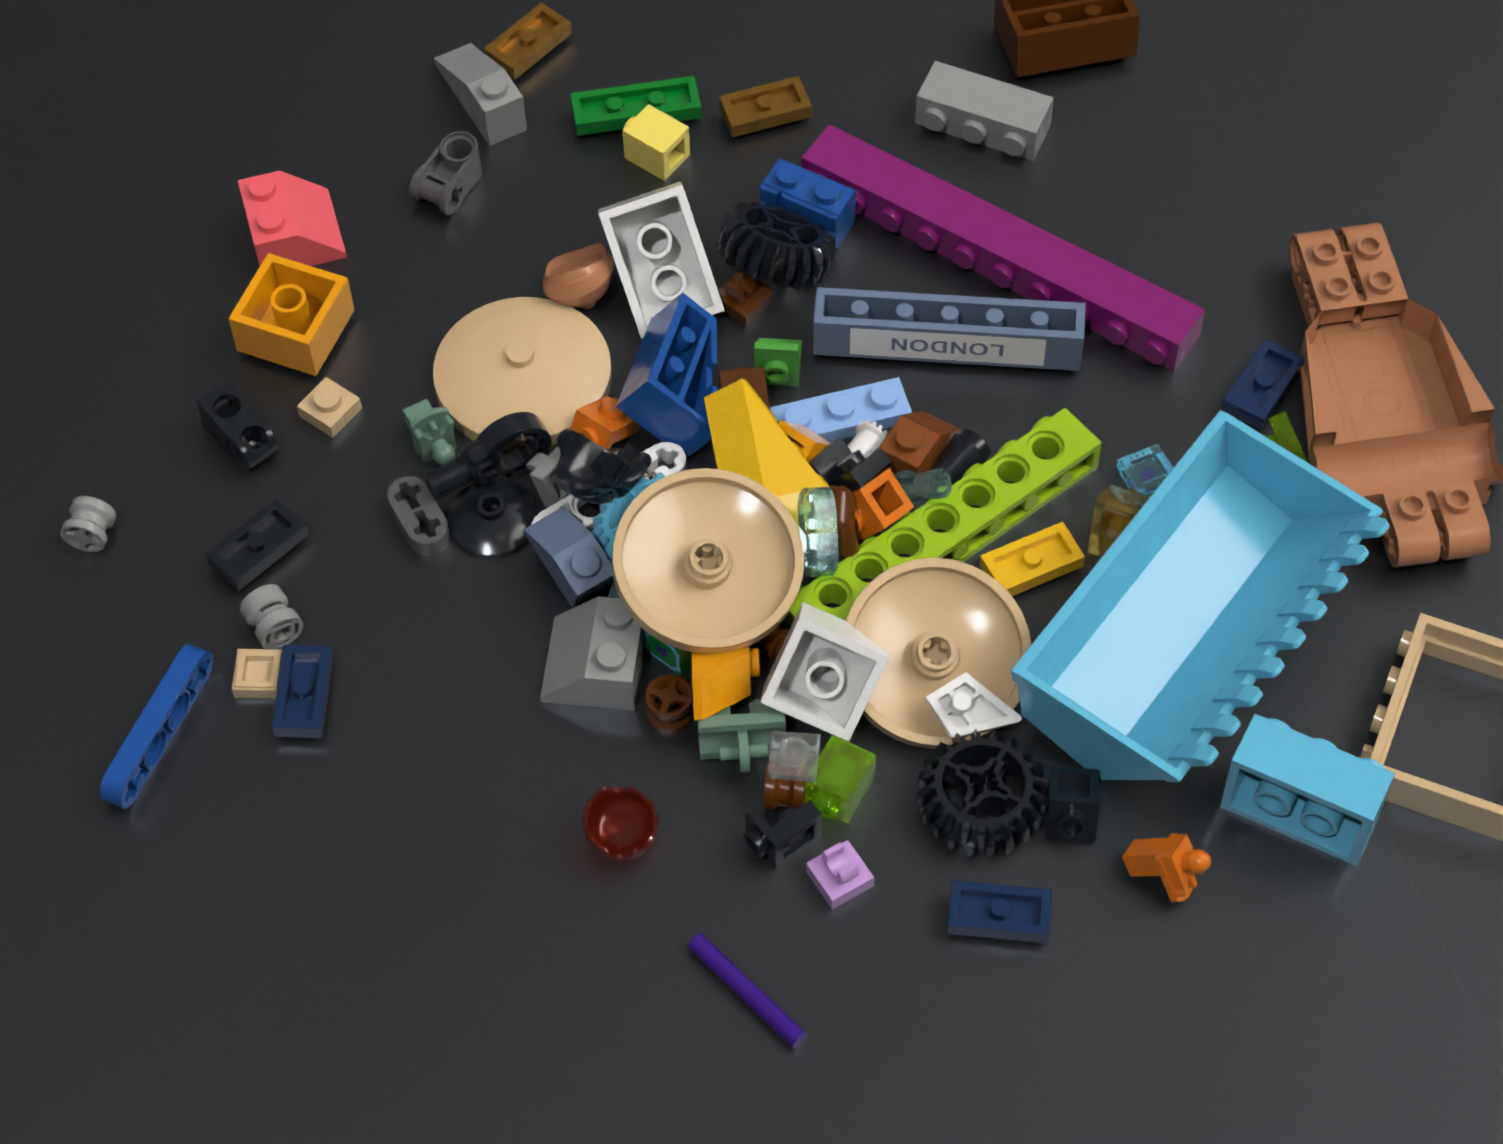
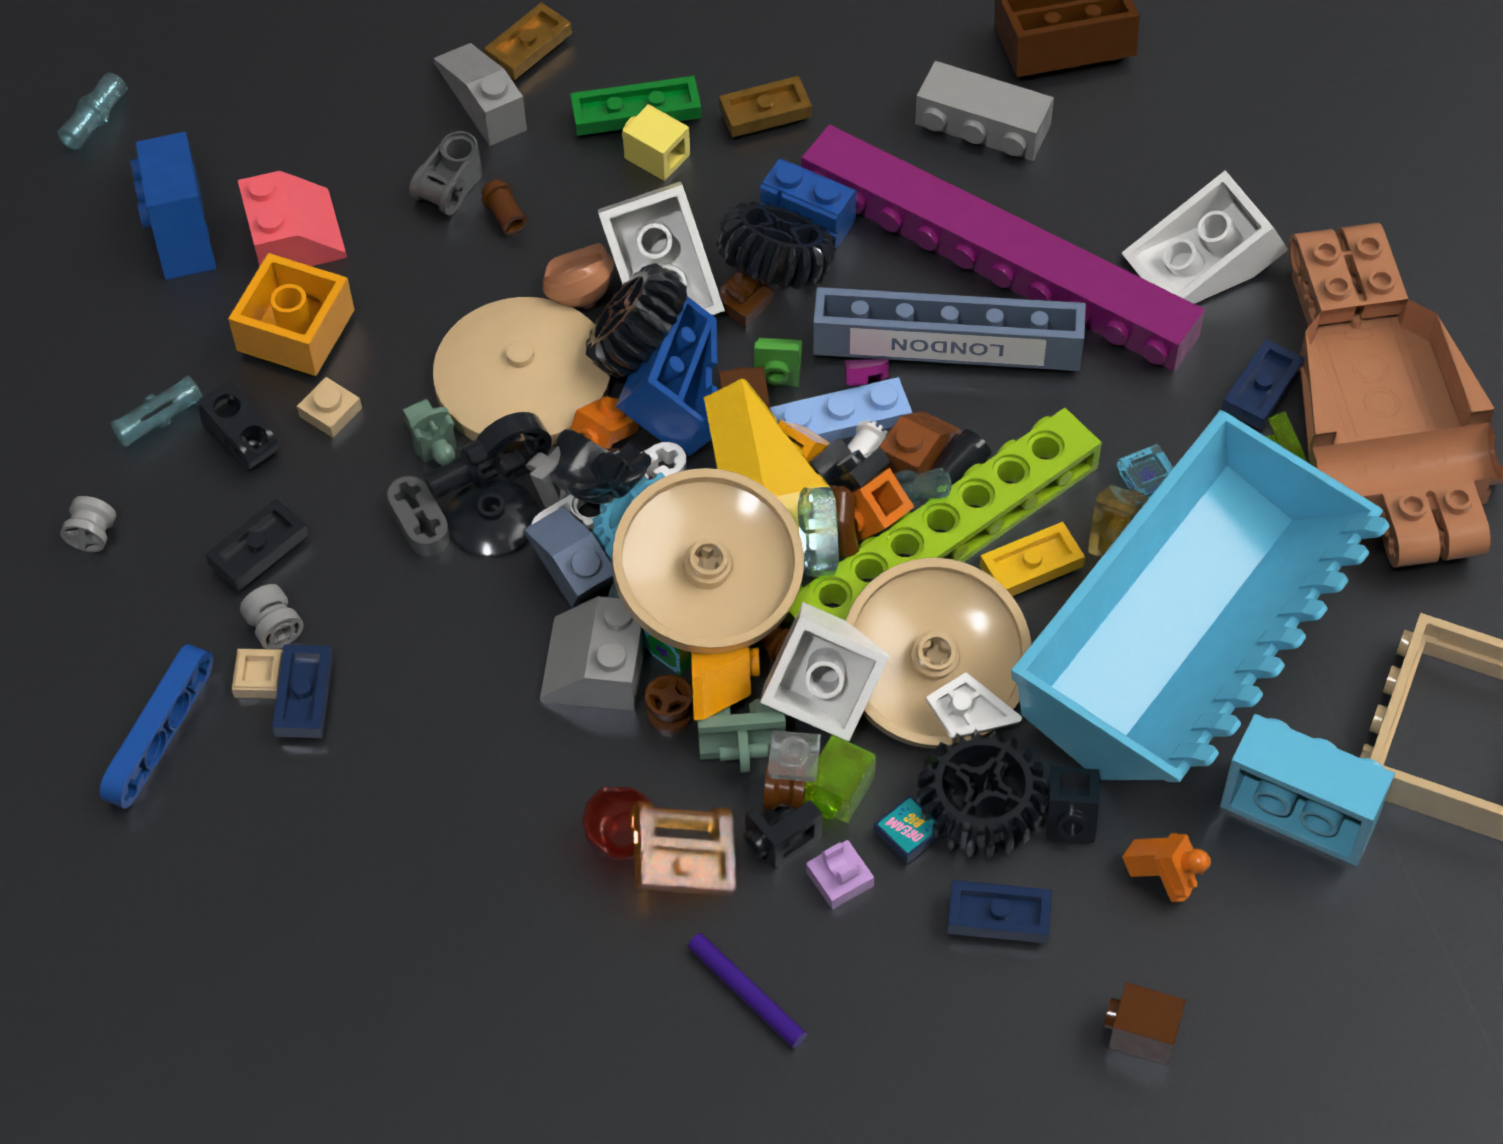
(92, 111): none -> clear light blue pin
(130, 425): none -> clear light blue pin
(172, 204): none -> blue wedge
(499, 198): none -> reddish brown pin
(636, 320): none -> black gear
(682, 862): none -> clear orange plate
(859, 371): none -> magenta tile
(905, 830): none -> tile
(1144, 1023): none -> reddish brown brick
(1207, 243): none -> white slope

